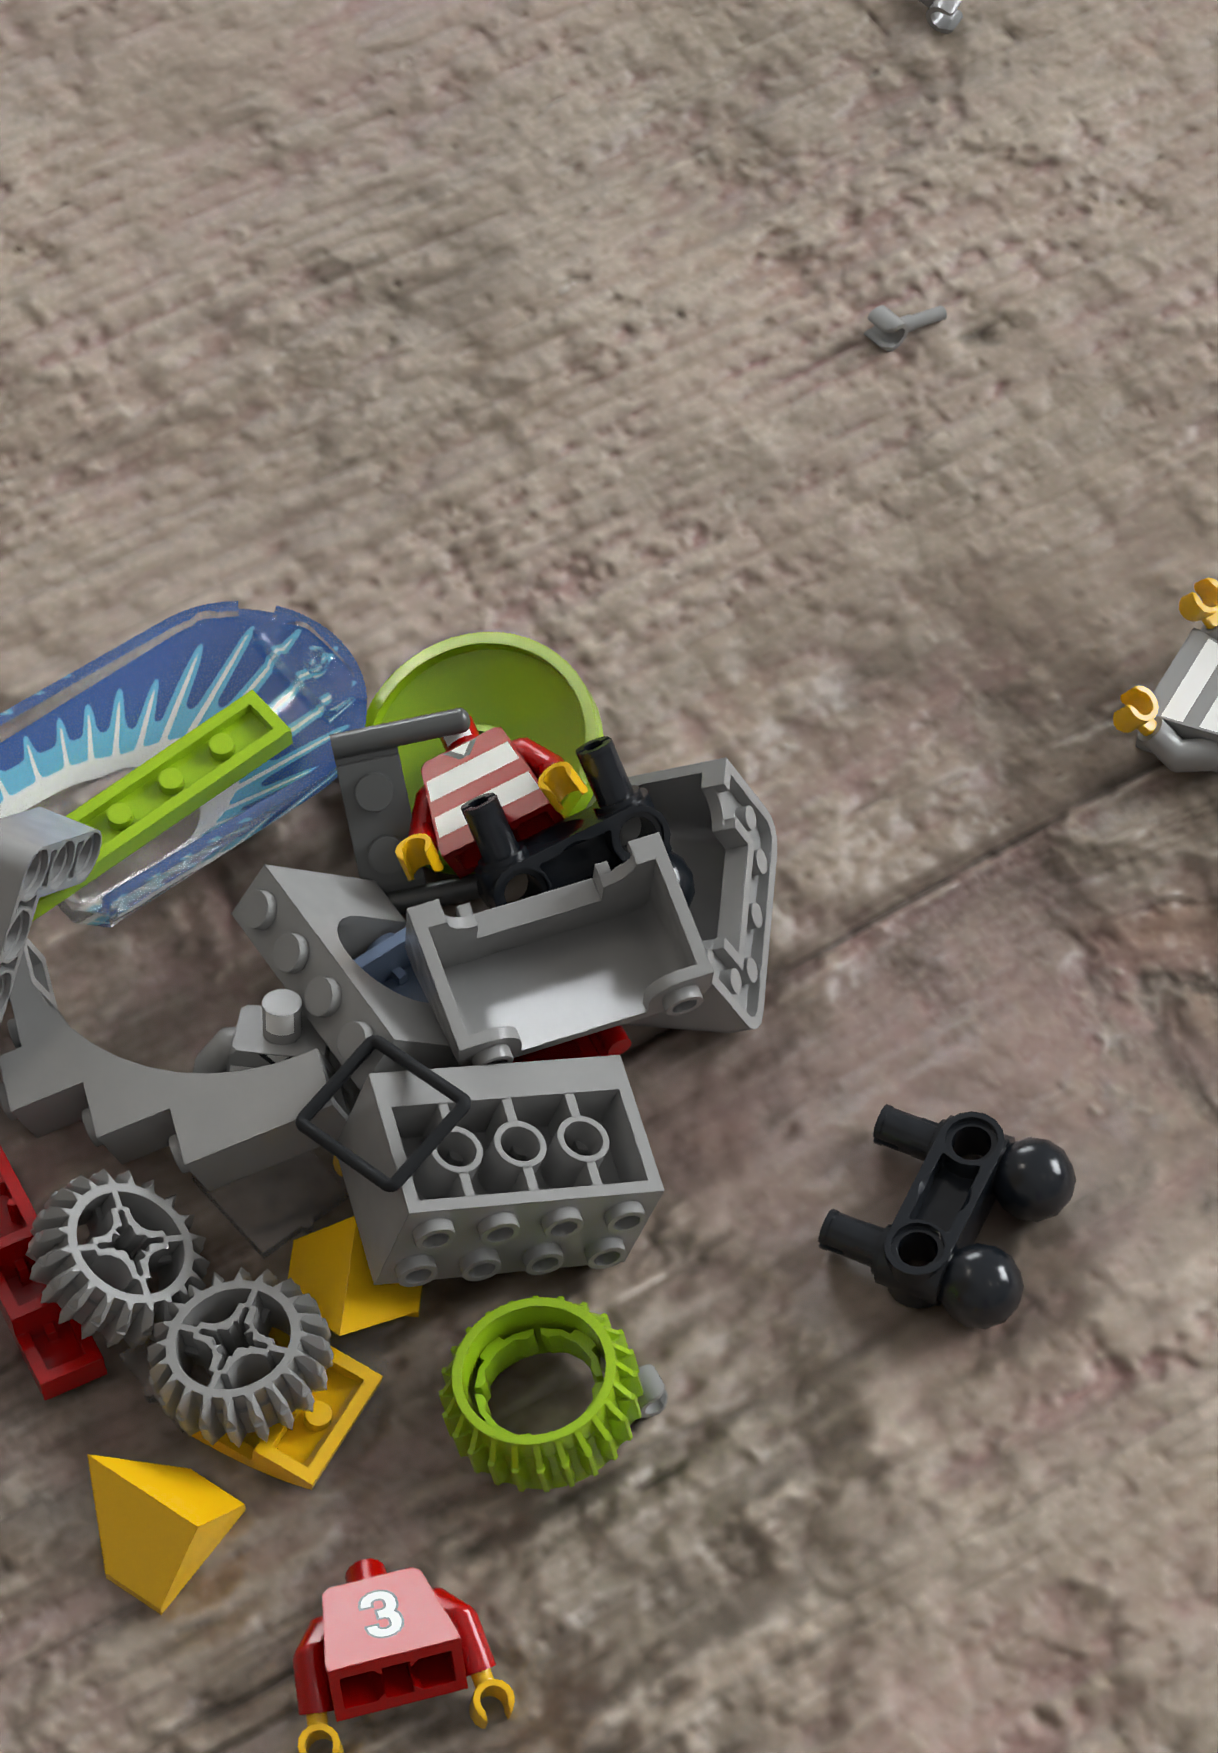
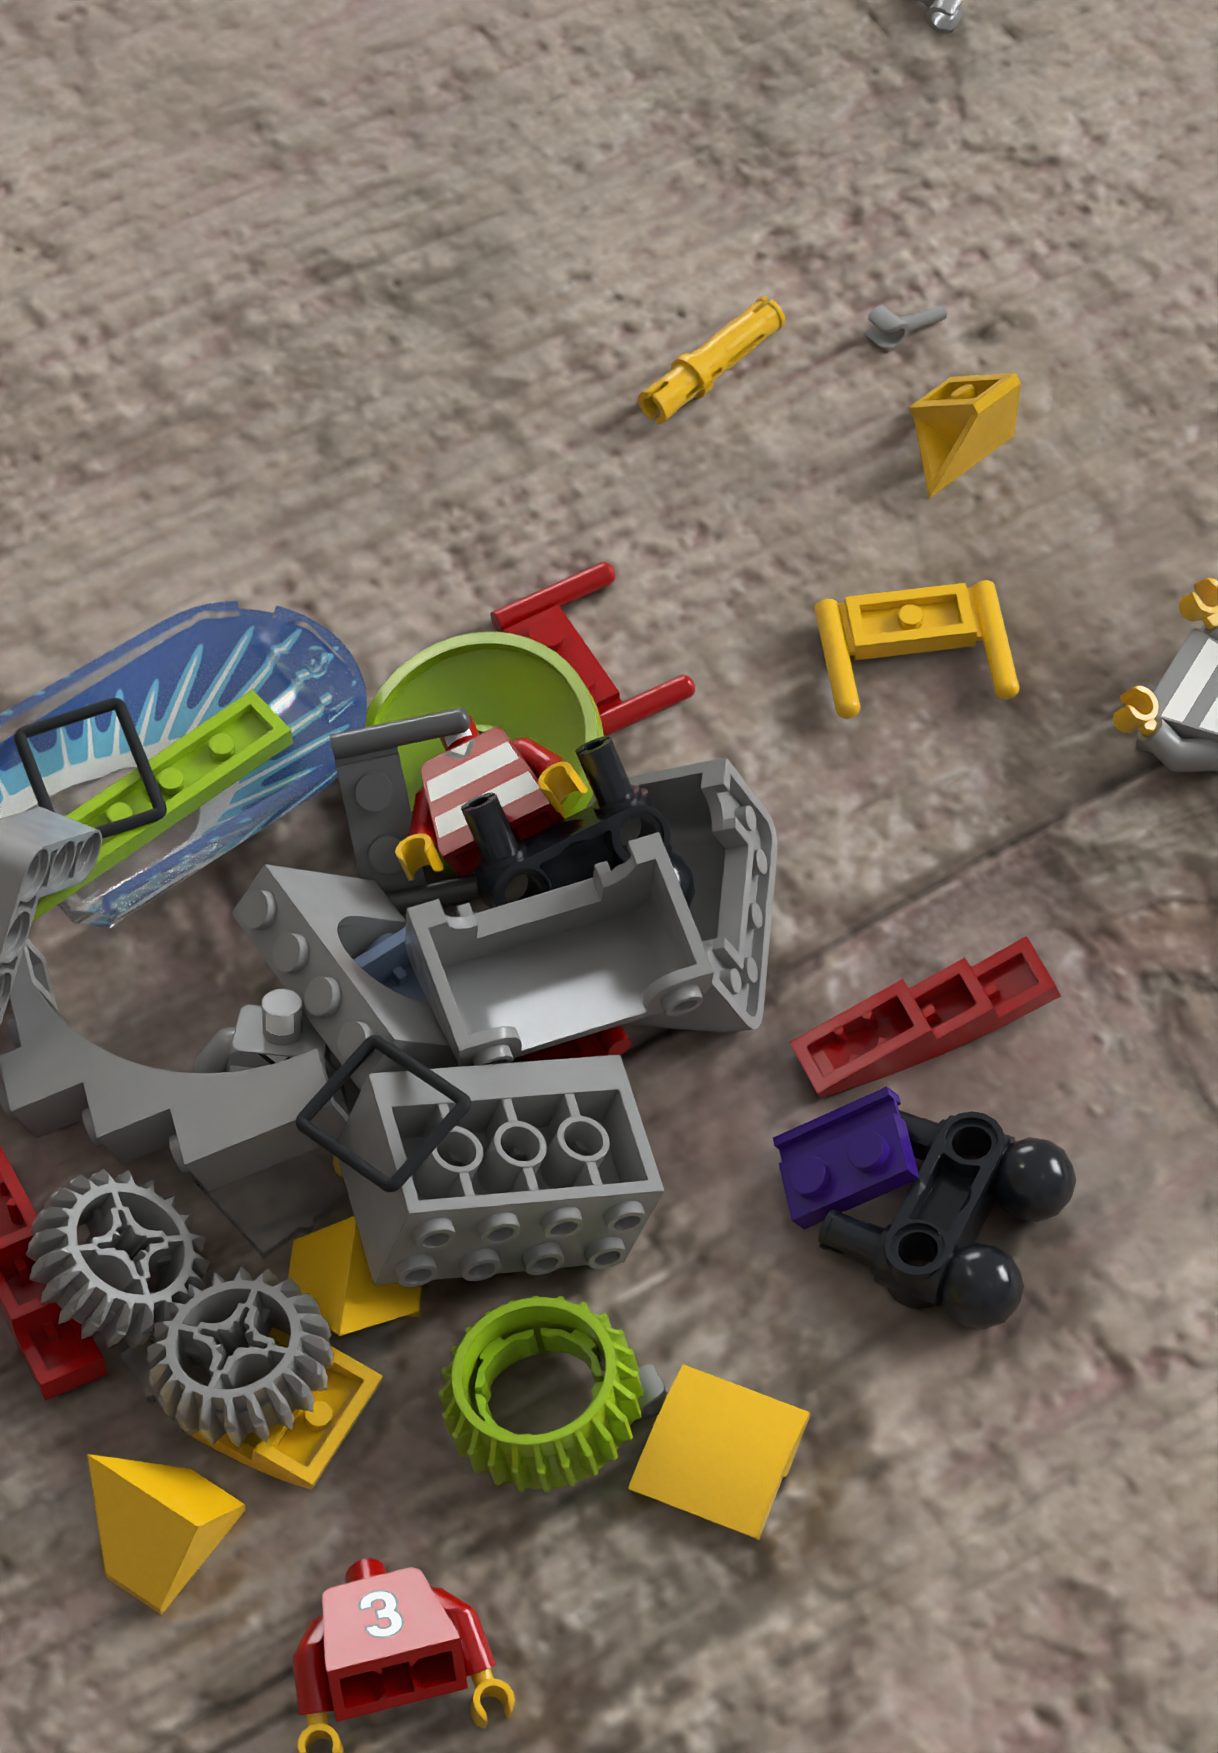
(135, 746): none -> black piece
(543, 620): none -> red plate
(695, 372): none -> yellow pin
(719, 1451): none -> yellow slope
(845, 1158): none -> dark purple plate
(911, 624): none -> yellow plate
(923, 1022): none -> red slope
(964, 424): none -> yellow slope

